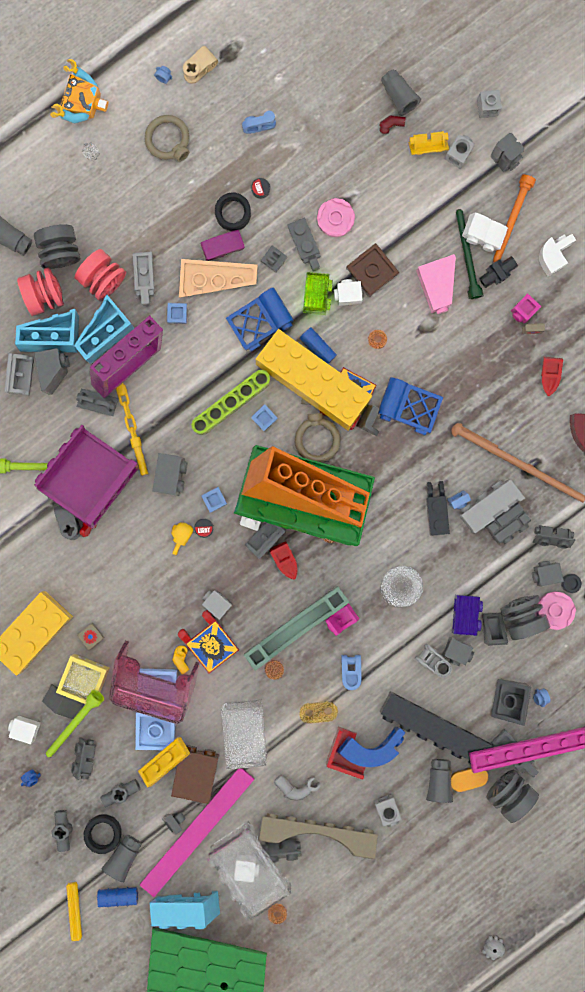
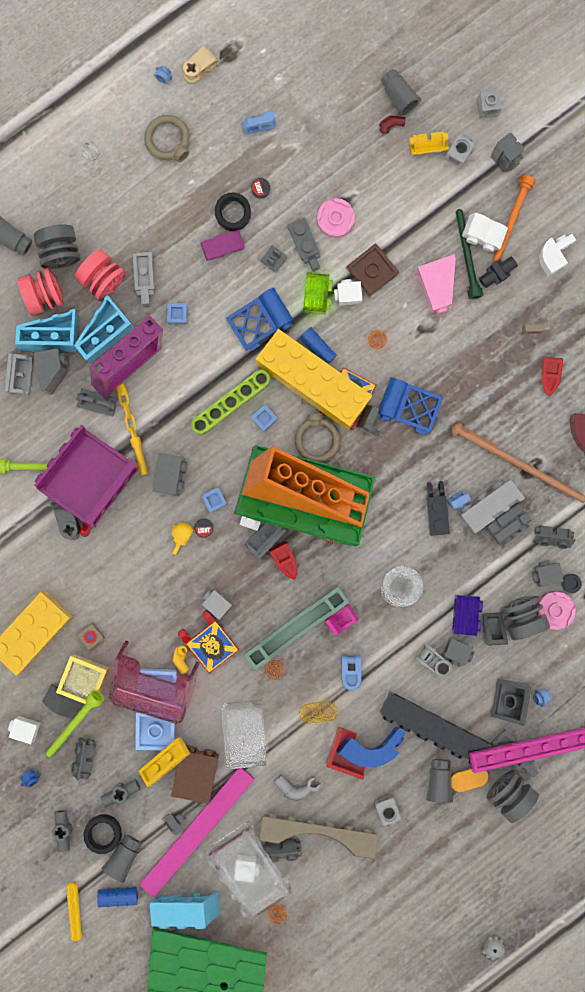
(80, 97): torso -> none
(212, 276): light nougat wing -> none
(525, 309): dark pink bracket -> none

